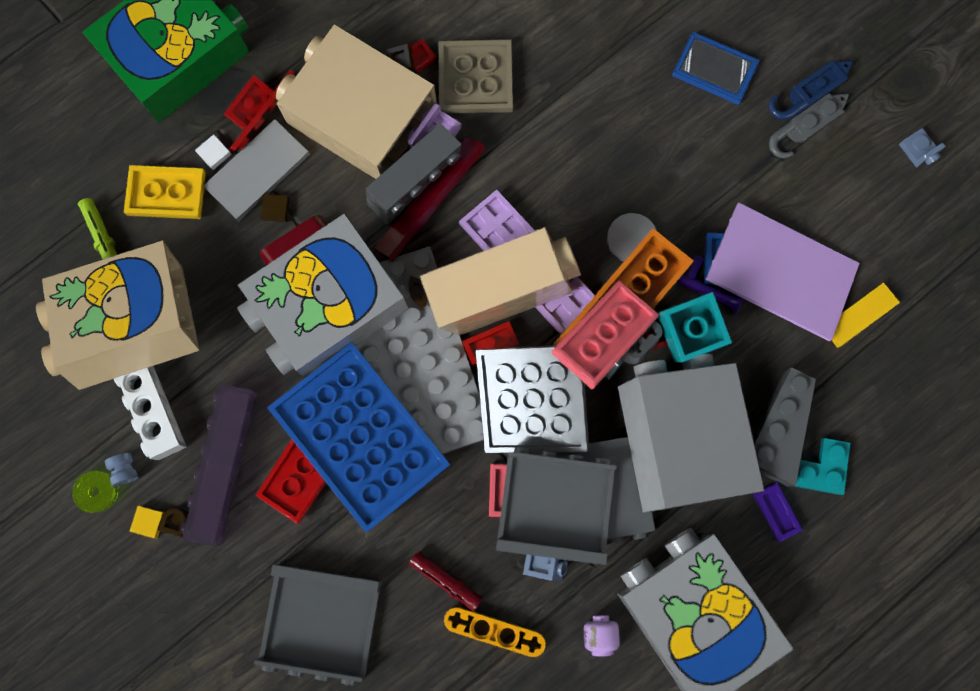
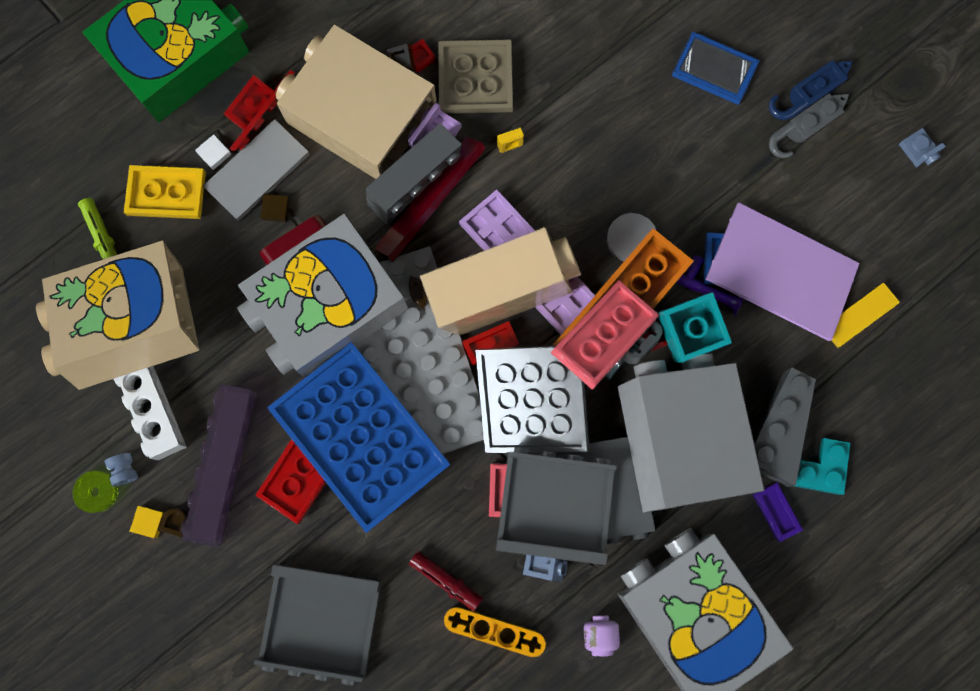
(510, 140): none -> yellow tile

